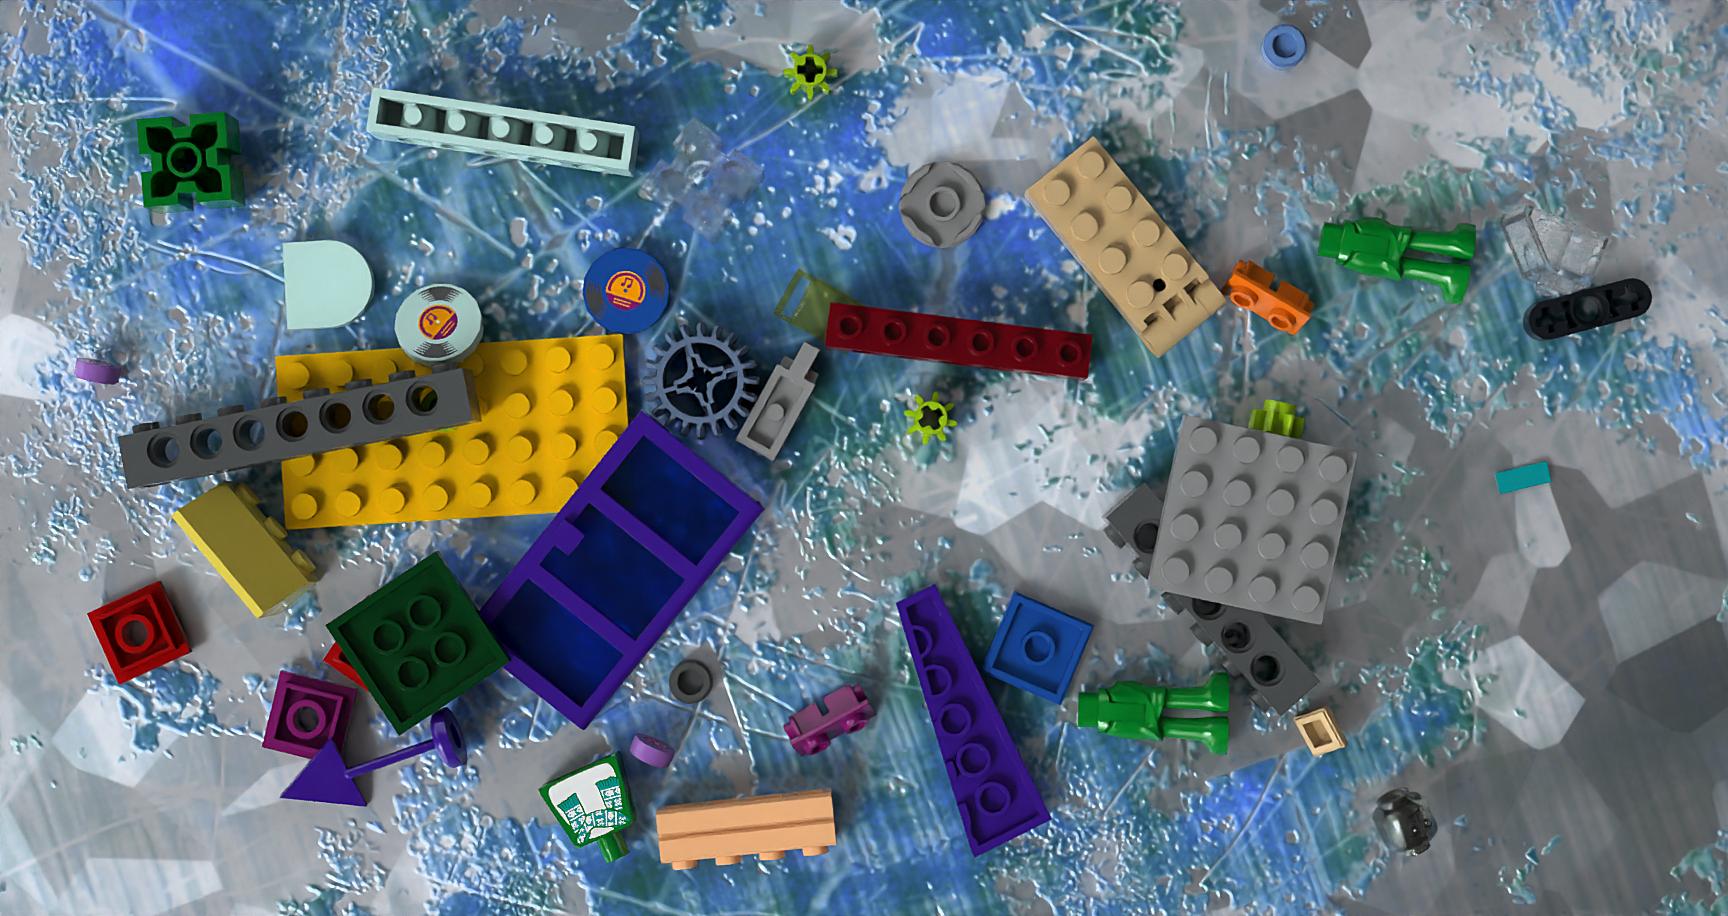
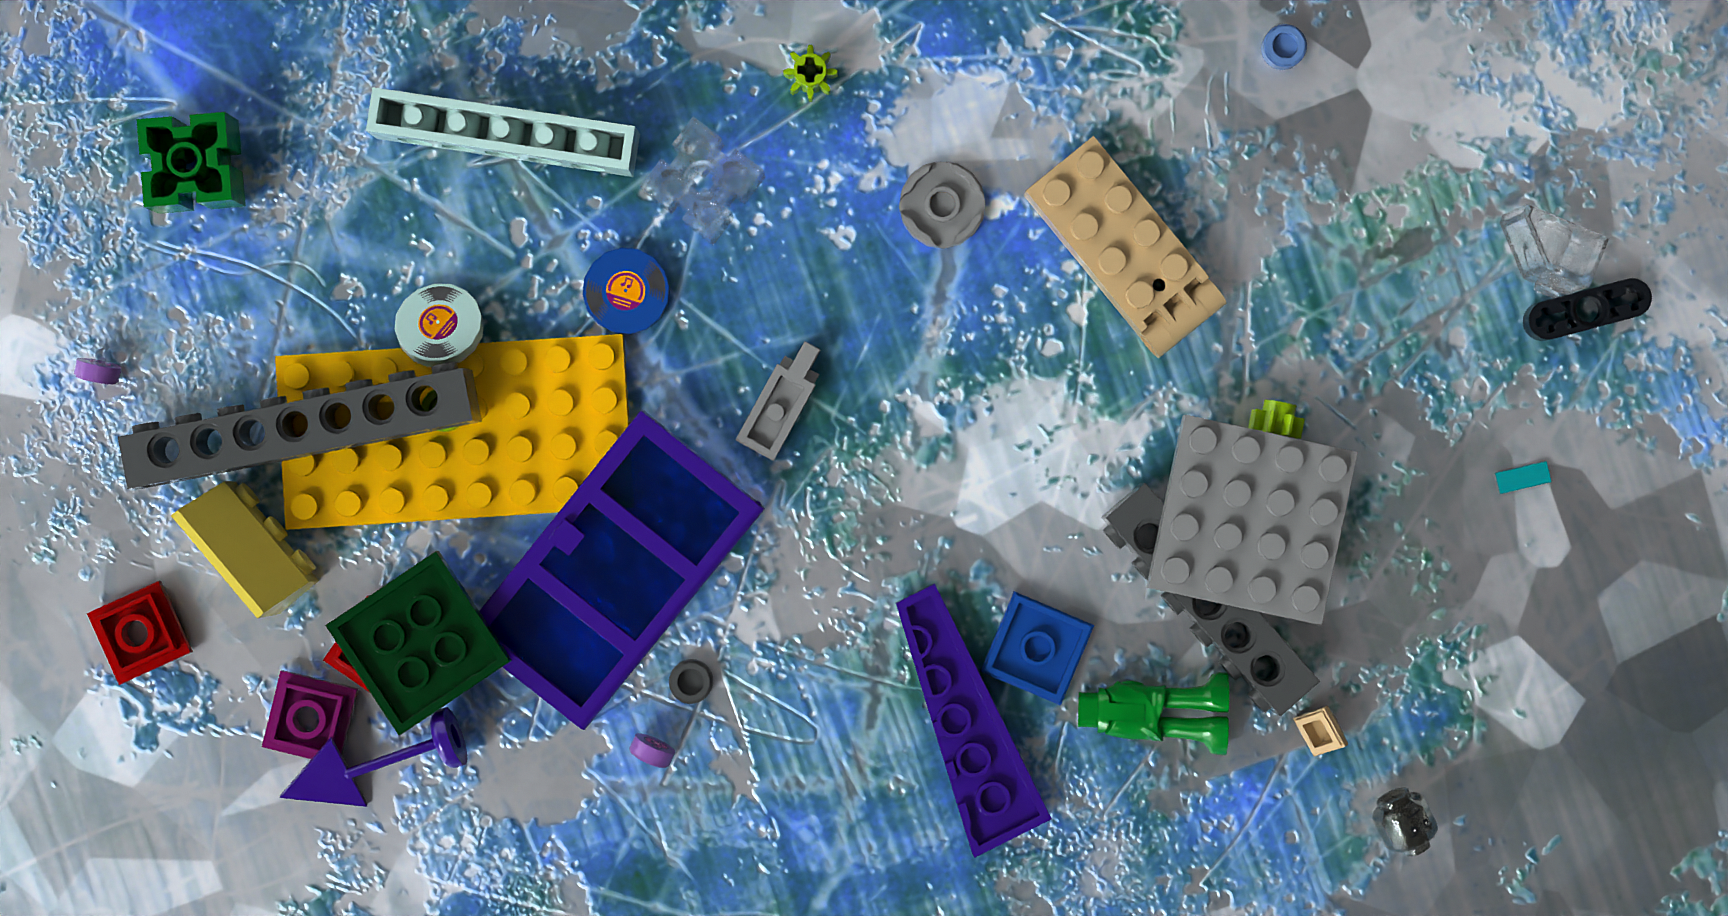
(325, 284): light aqua tile -> none
(594, 805): torso -> none
(665, 392): sand blue gear -> none
(746, 826): light nougat brick -> none
(813, 308): clear yellow piece -> none
(844, 715): magenta hinge -> none
(932, 406): lime gear -> none
(958, 341): dark red brick -> none
(1284, 309): orange hinge -> none
(1378, 248): green piece -> none

